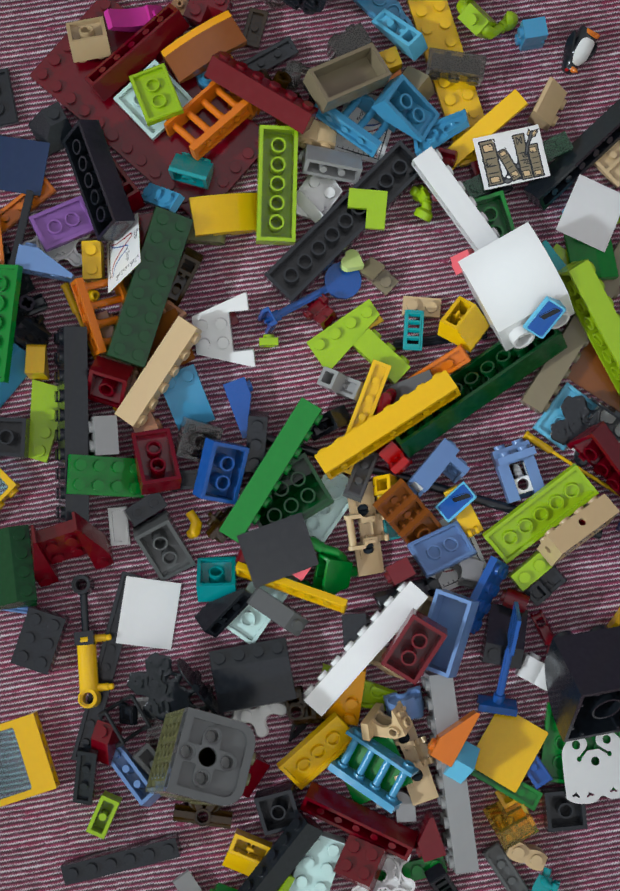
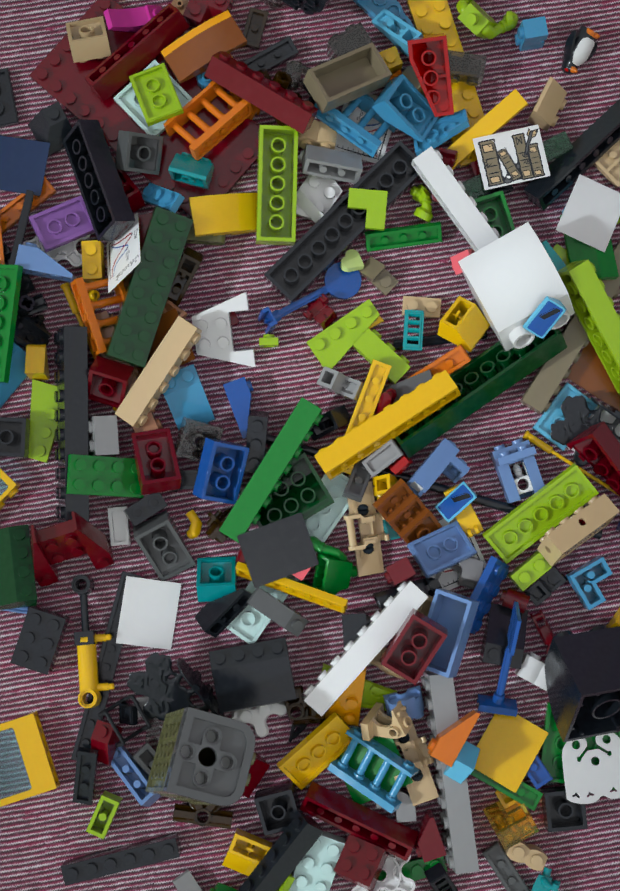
(139, 152): none -> dark grey slope
(382, 458): none -> light grey tile
(403, 236): none -> green plate
(431, 65): none -> red wedge
(584, 581): none -> dark azure brick

